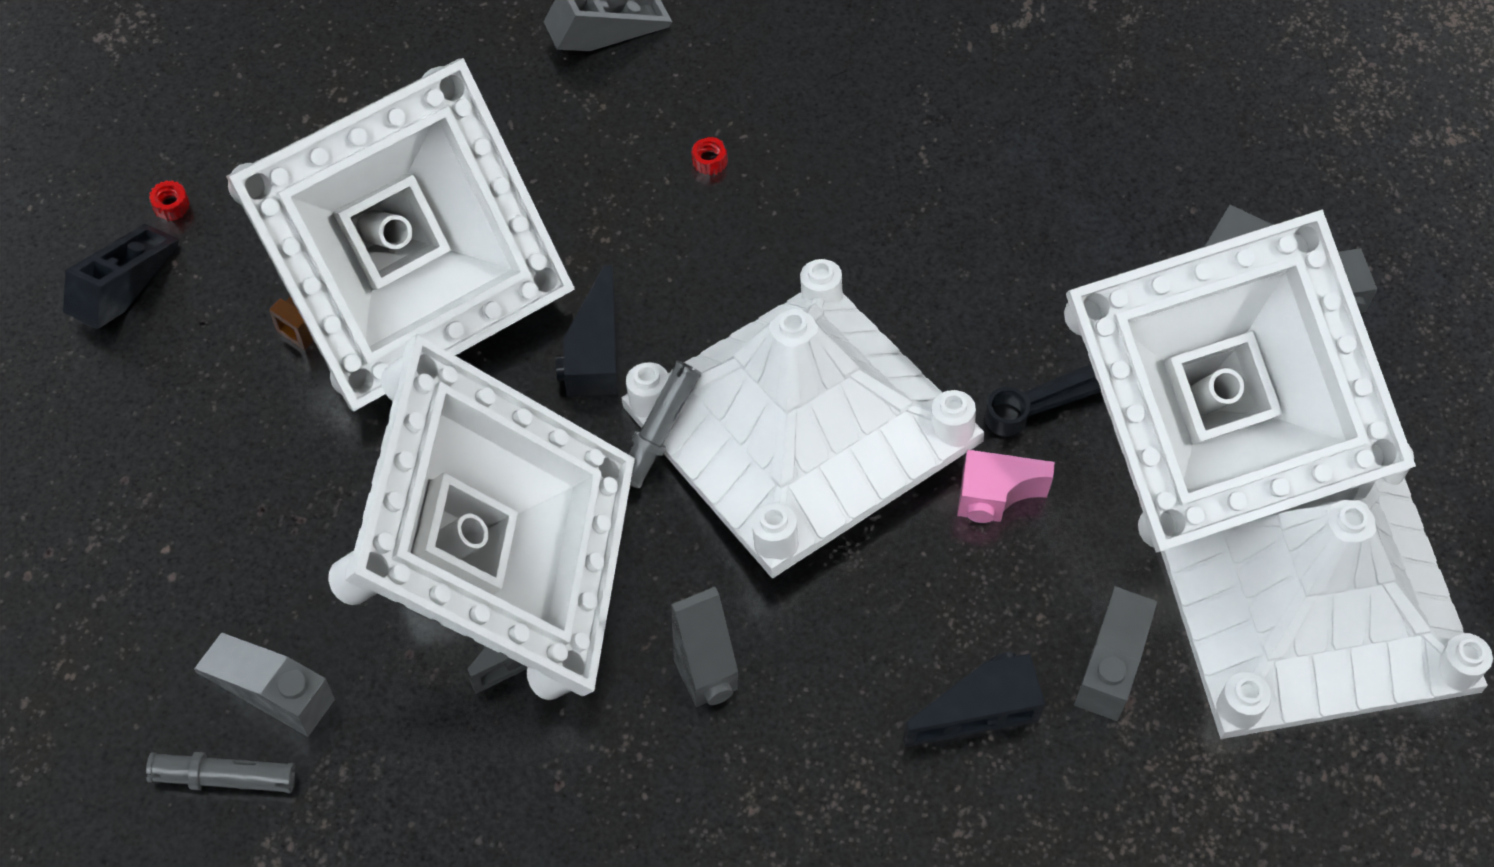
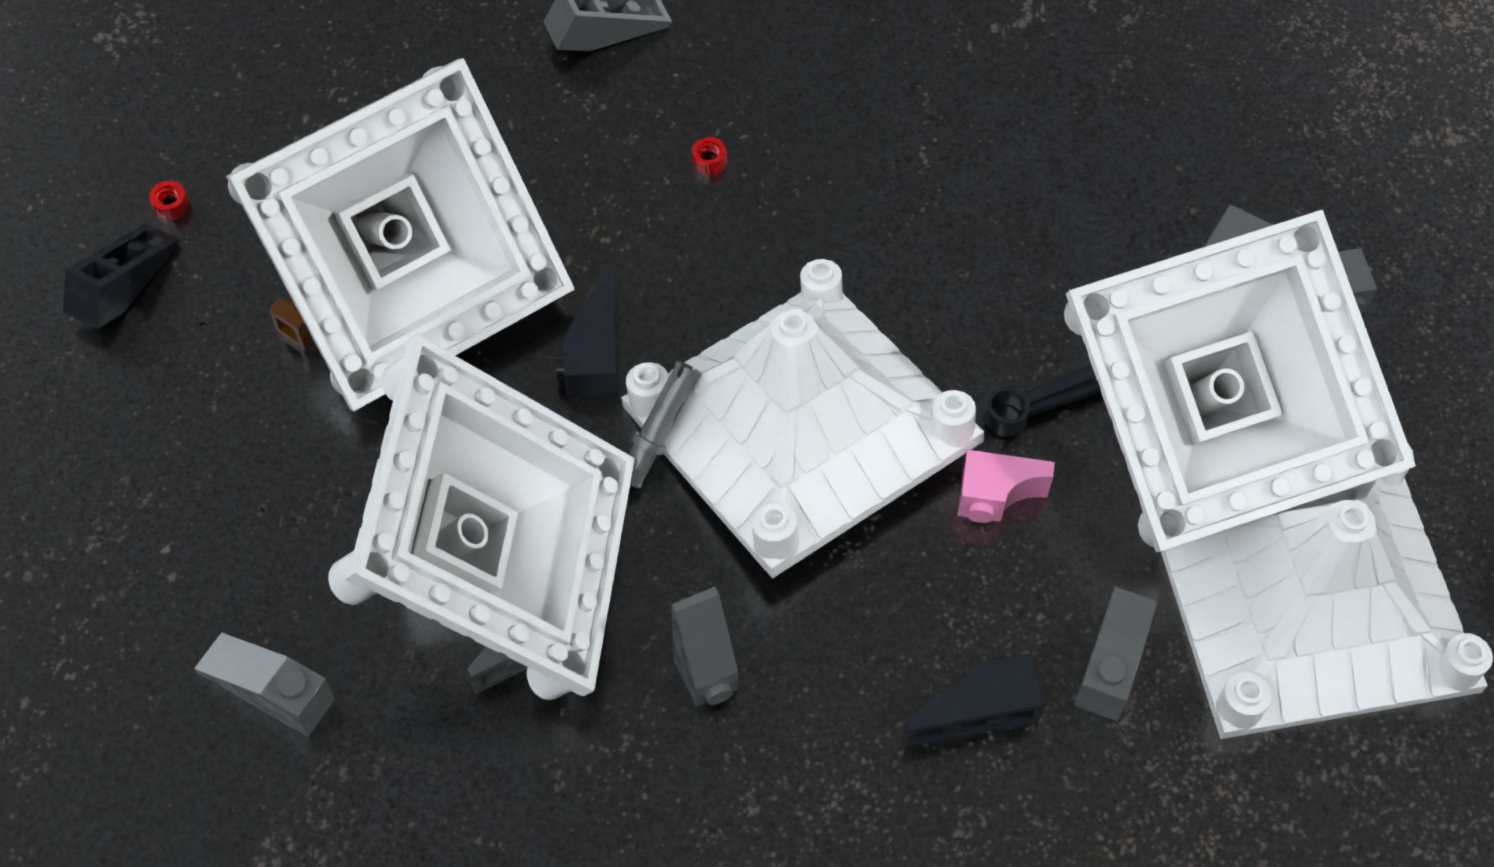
(217, 772): dark grey pin -> none

